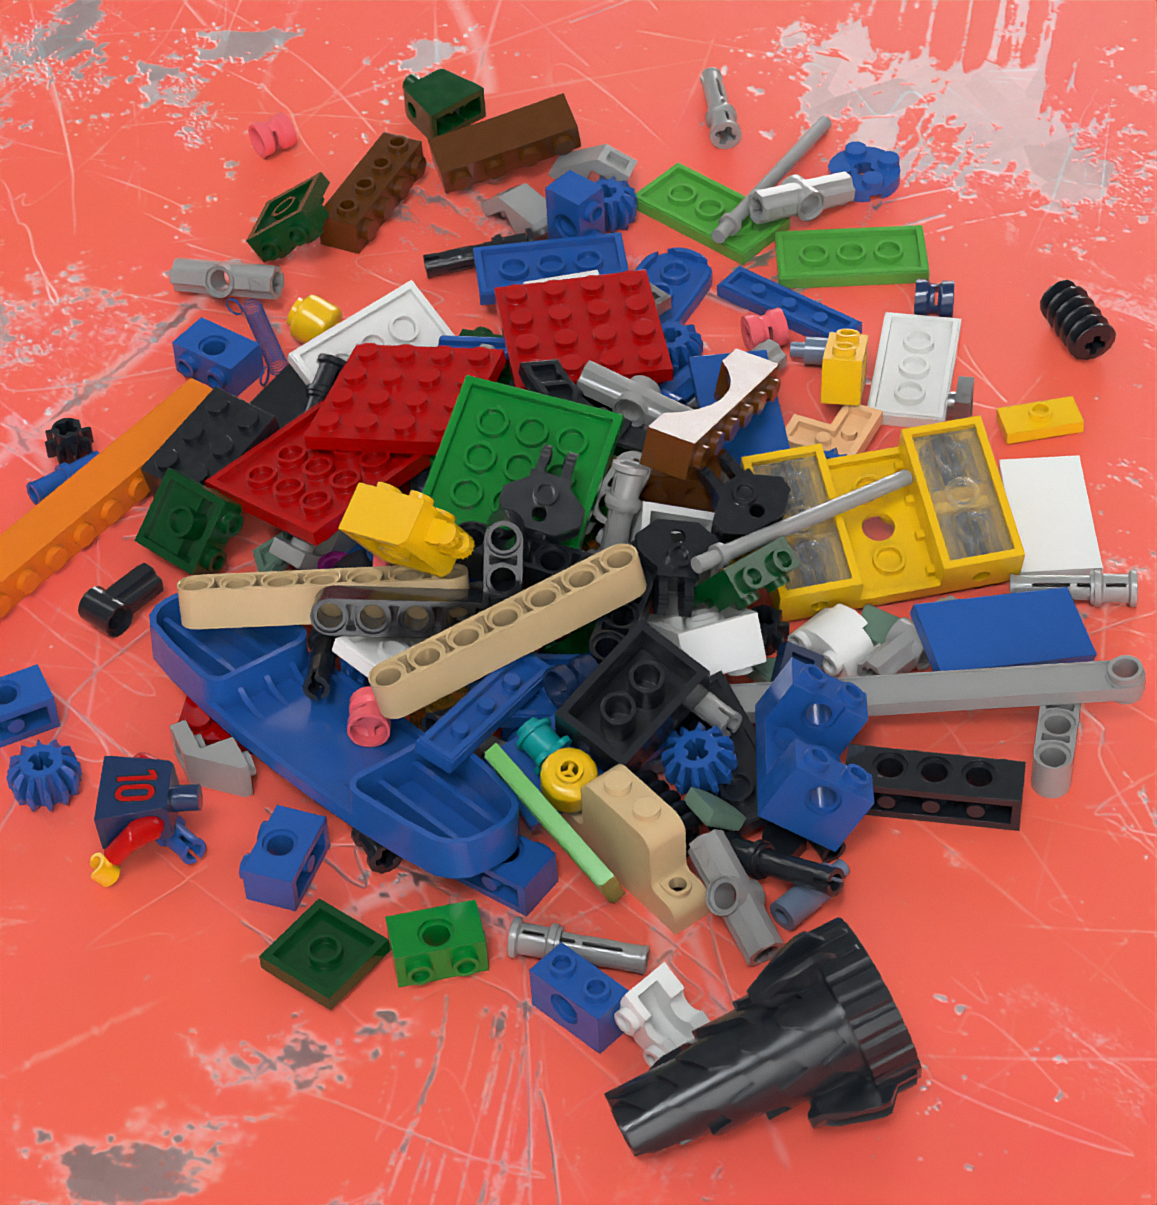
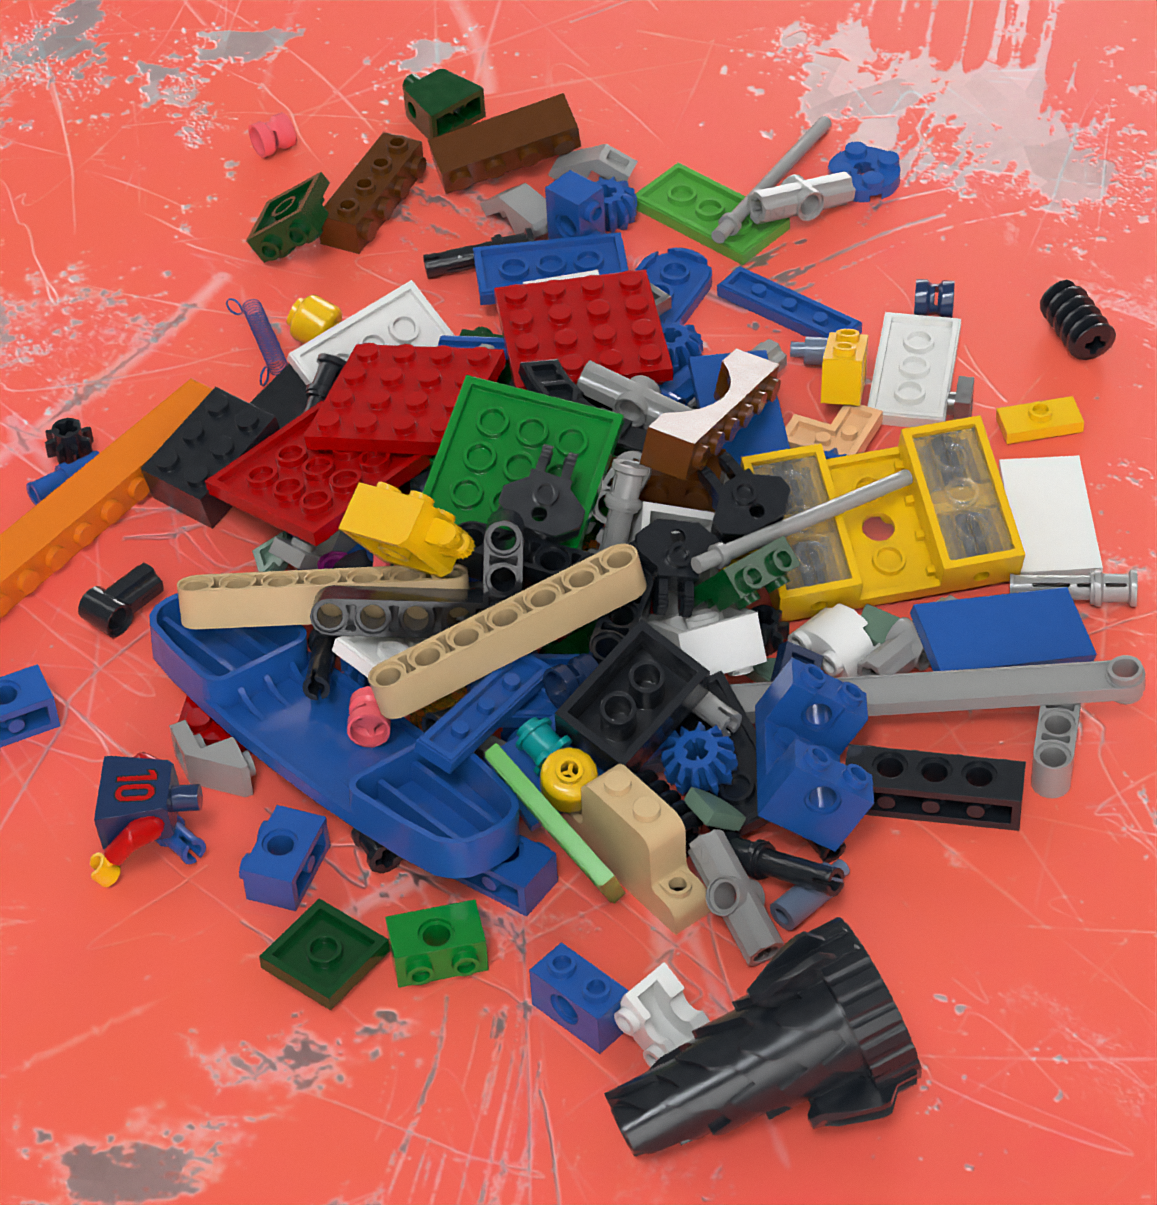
(44, 775): blue gear -> none
(190, 524): dark green plate -> none
(218, 357): blue brick -> none
(245, 278): light grey piece -> none
(540, 940): light grey pin -> none
(720, 115): light grey pin -> none
(761, 328): coral wheel -> none
(784, 840): black tile -> none
(851, 256): bright green tile -> none

